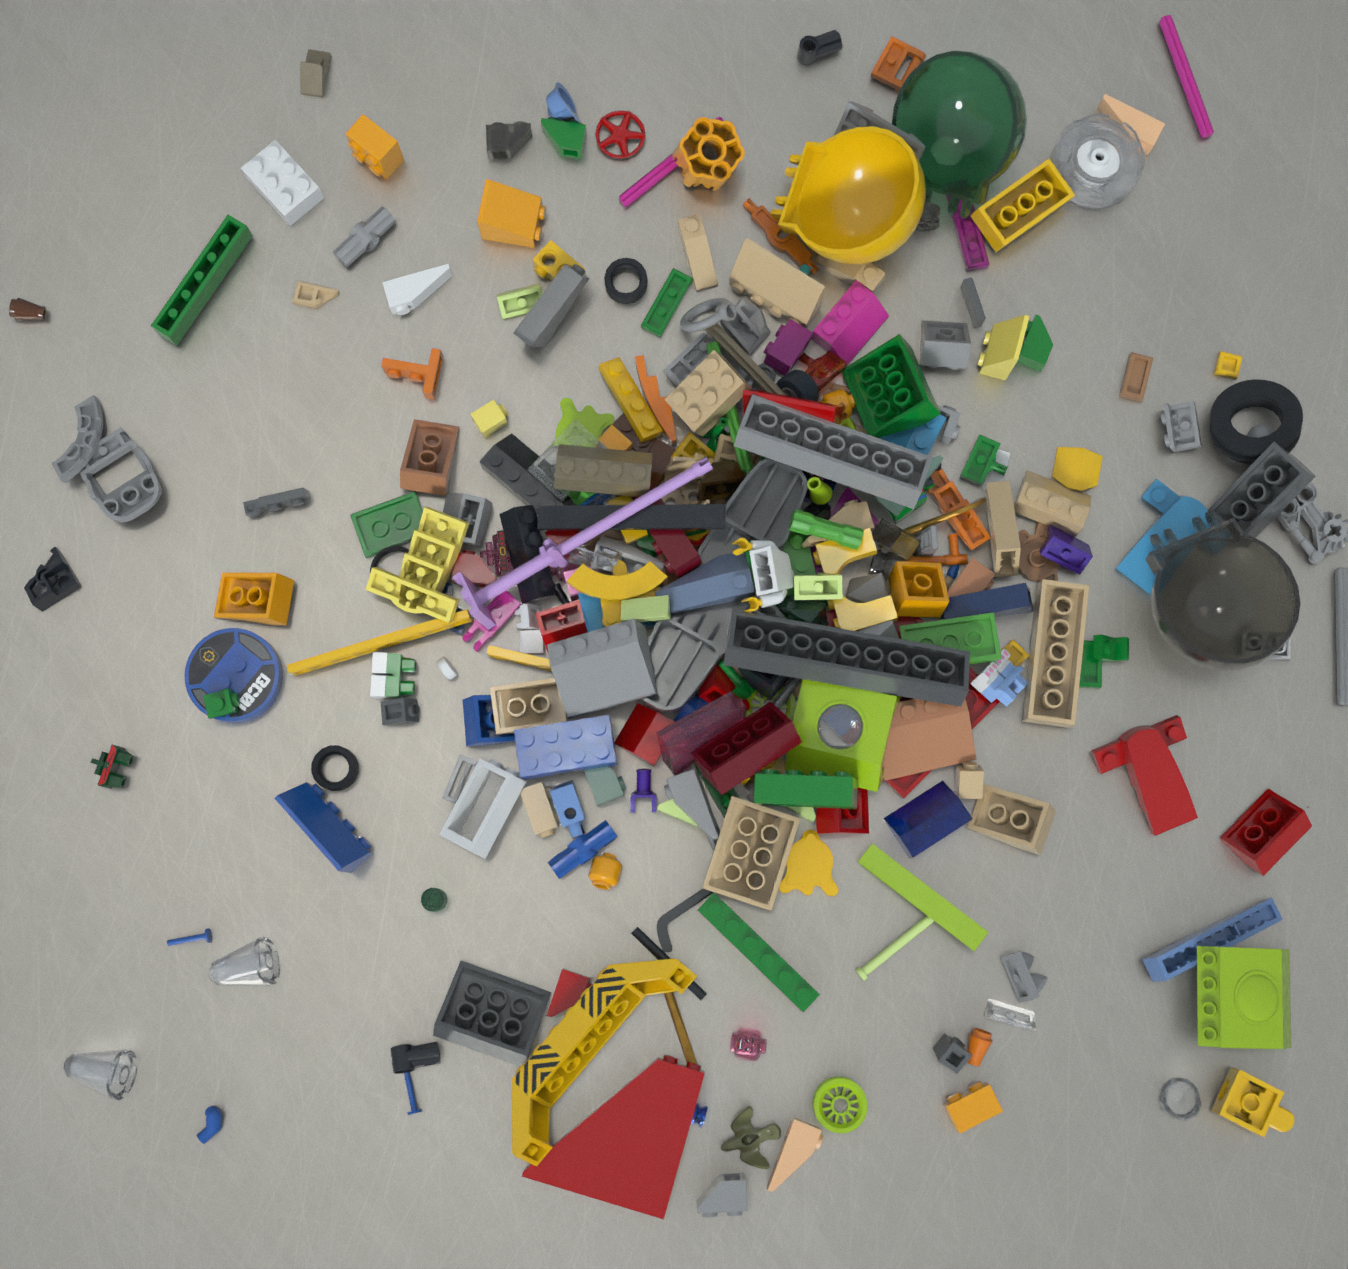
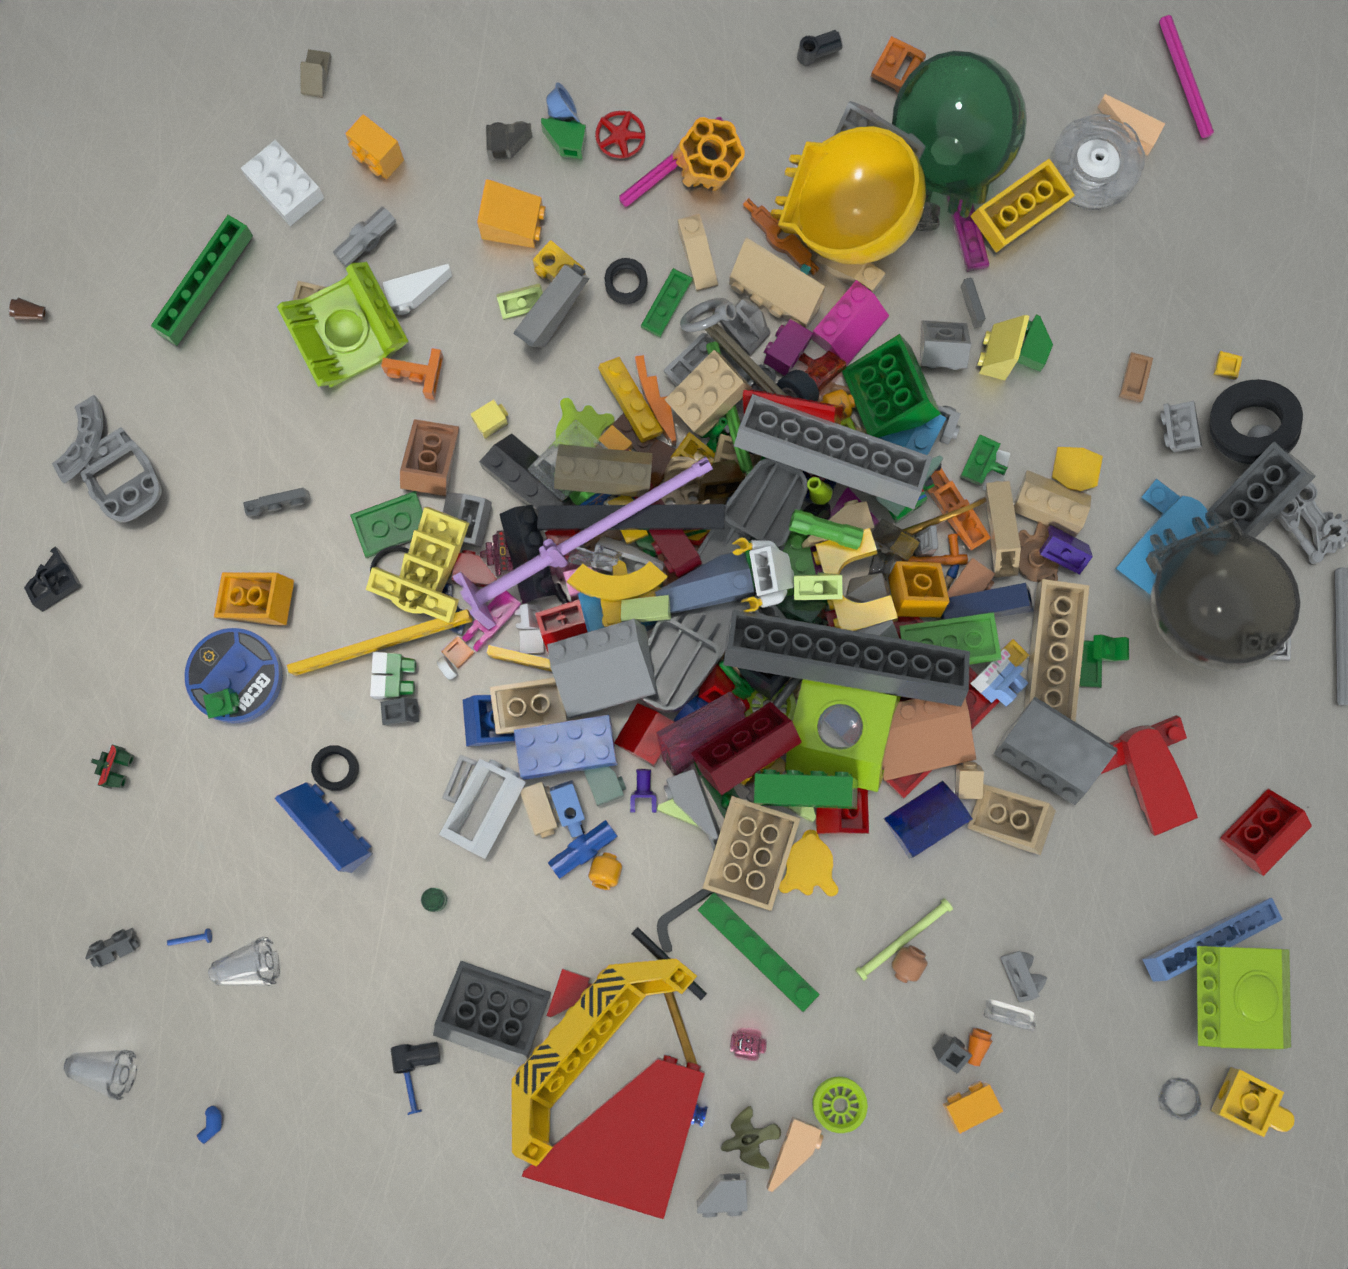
(102, 951): none -> dark grey hinge
(344, 327): none -> lime panel
(458, 652): none -> tile
(909, 964): none -> nougat head
(923, 897): lime tile -> none
(1055, 751): none -> dark grey slope

